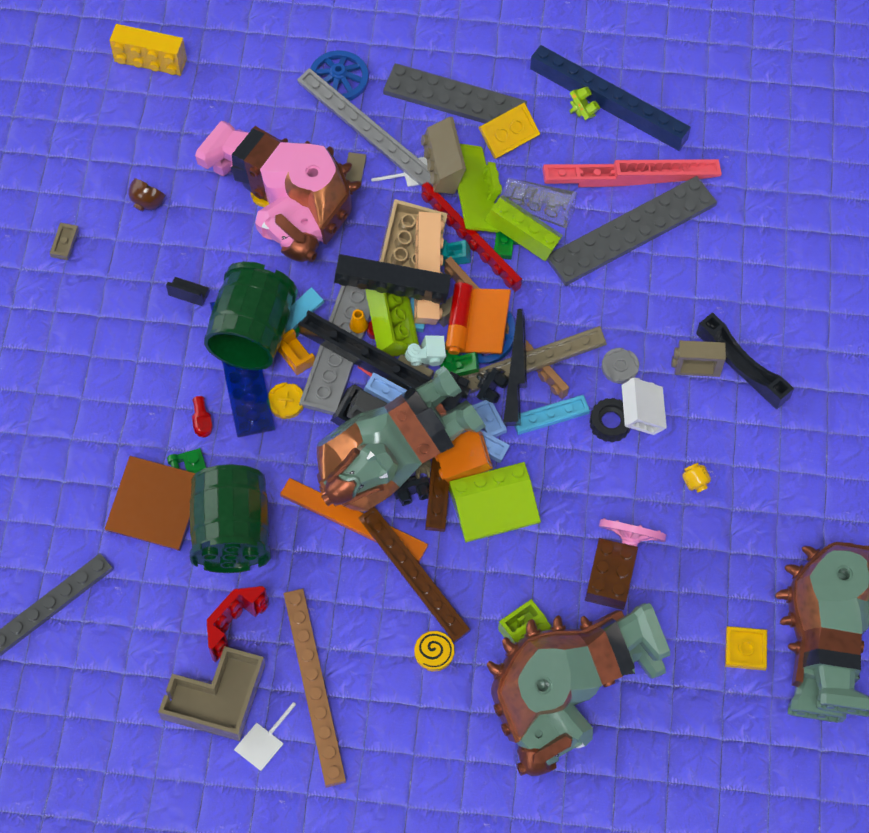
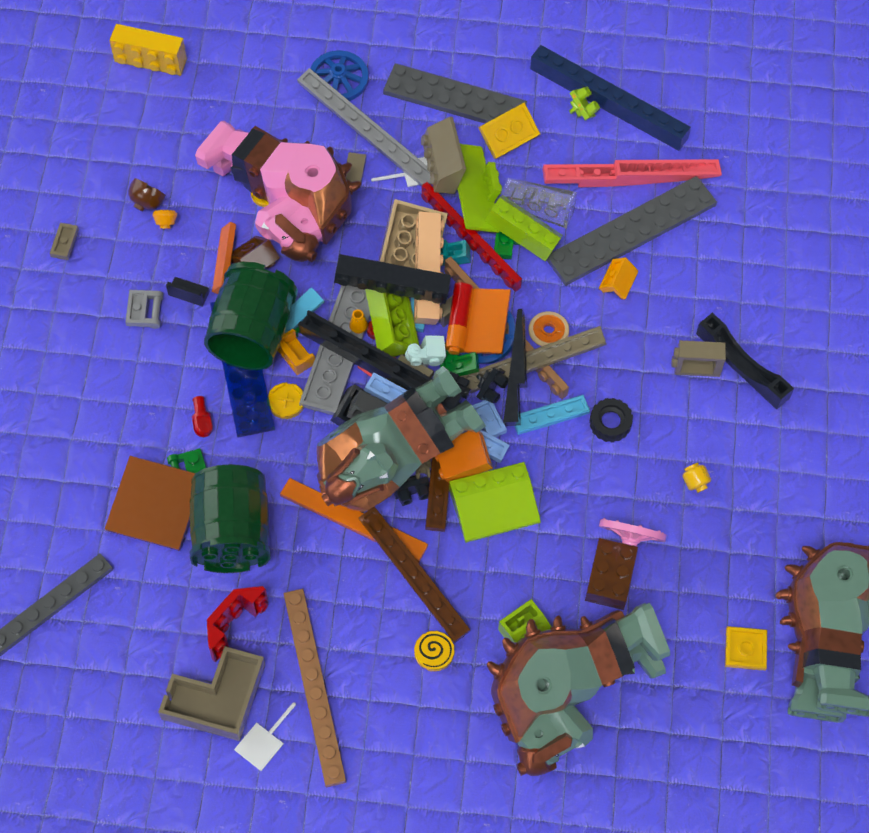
(138, 305): none -> light grey plate
(165, 218): none -> light orange cone
(224, 255): none -> orange tile
(256, 250): none -> slope
(544, 319): none -> orange wheel
(619, 277): none -> light orange panel
(620, 365): light grey tile -> none
(643, 406): white brick -> none

